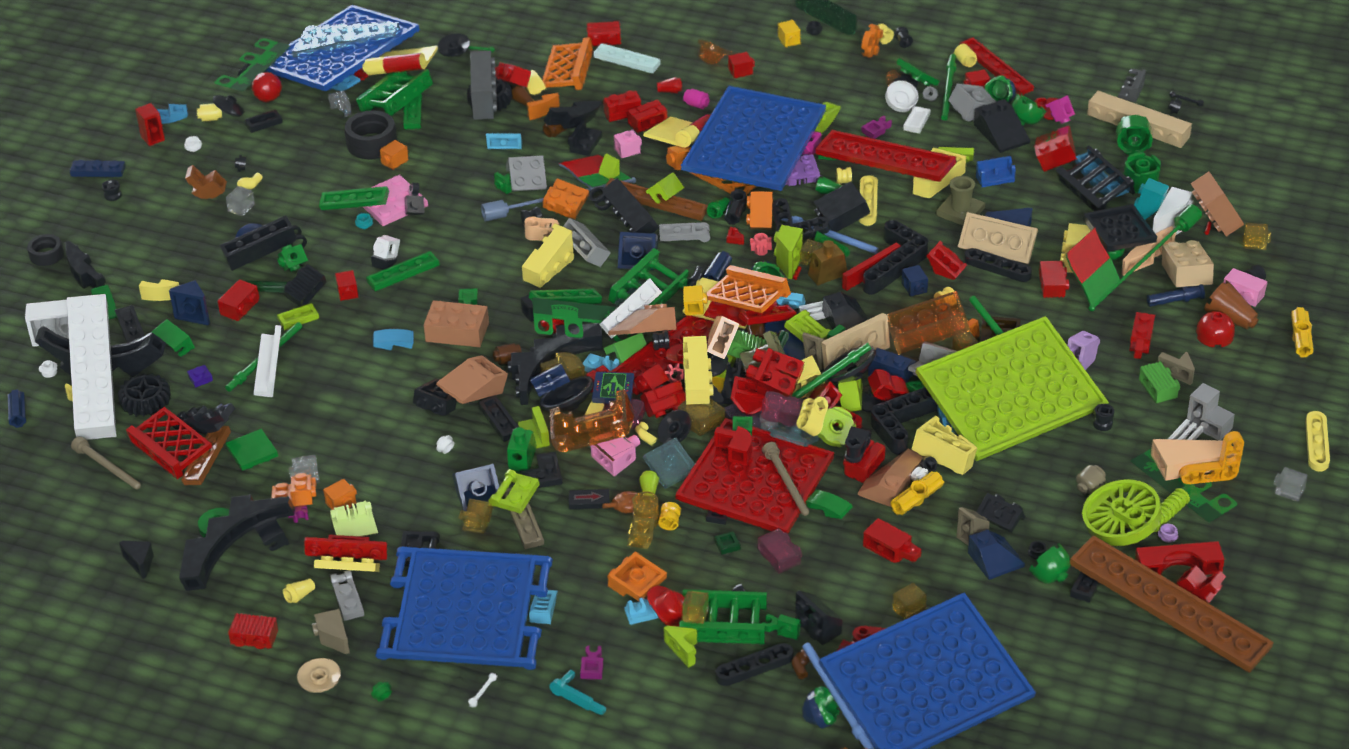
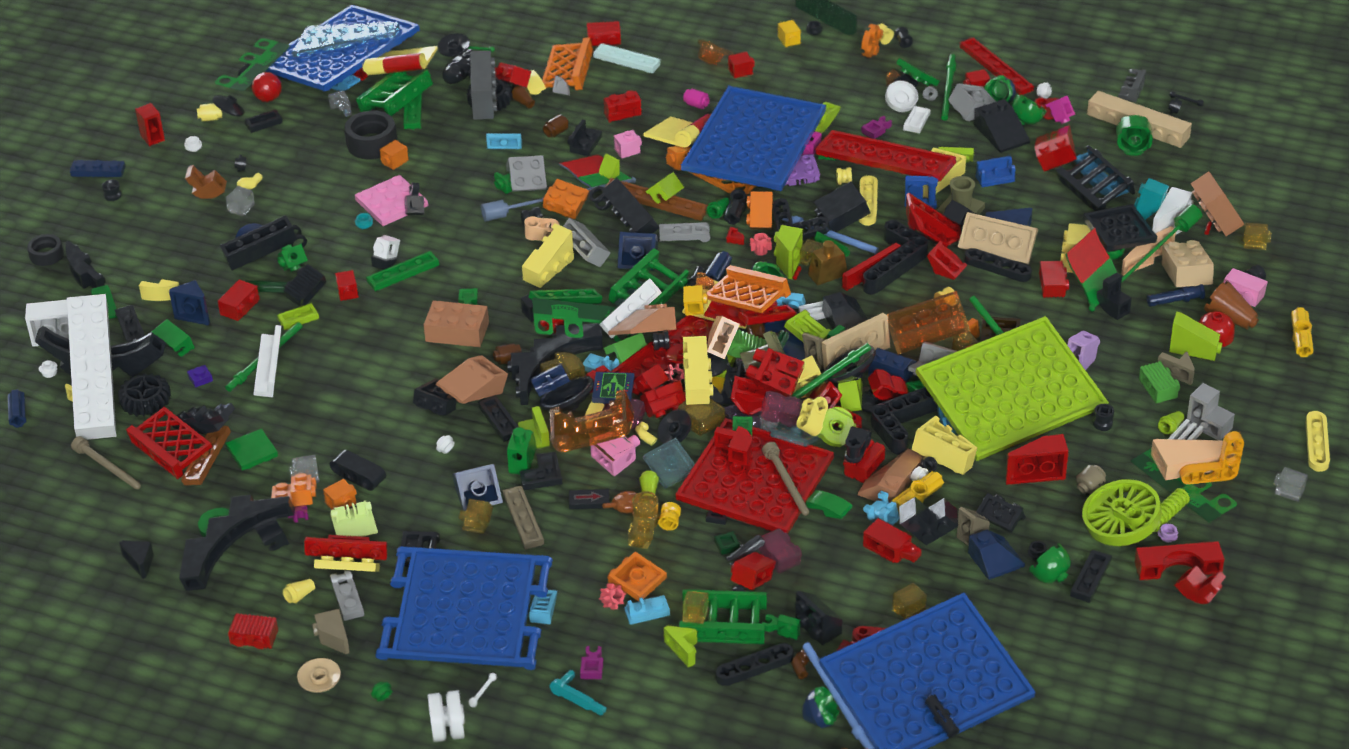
(174, 113): dark azure slope -> none
(354, 198): green plate -> none
(358, 470): none -> black beam
(387, 338): dark azure slope -> none
(445, 716): none -> white wheel
(458, 68): none -> black animal
(519, 494): lime plate -> none
(541, 107): orange slope -> none
(561, 86): none -> light grey tile
(572, 116): black slope -> none
(612, 596): none -> coral gear
(646, 116): red brick -> none
(666, 604): red piece -> none
(671, 85): red cone -> none
(706, 282): none -> clear orange tile
(747, 548): none -> black axle
(752, 570): none -> red brick
(826, 186): green cone -> none
(882, 509): none -> medium azure piece
(914, 280): dark blue brick -> none
(915, 184): none -> blue plate
(928, 522): none -> black brick
(930, 222): none -> red wedge
(949, 727): none -> black pin
(956, 212): none -> black brick
(965, 55): light yellow brick -> none
(1038, 461): none -> red slope
(1044, 90): none -> white plate
(1112, 299): none -> black brick
(1142, 168): green brick -> none
(1142, 334): red hinge -> none
(1169, 423): none -> lime cone
(1171, 603): dark orange plate -> none
(1194, 338): none -> lime slope

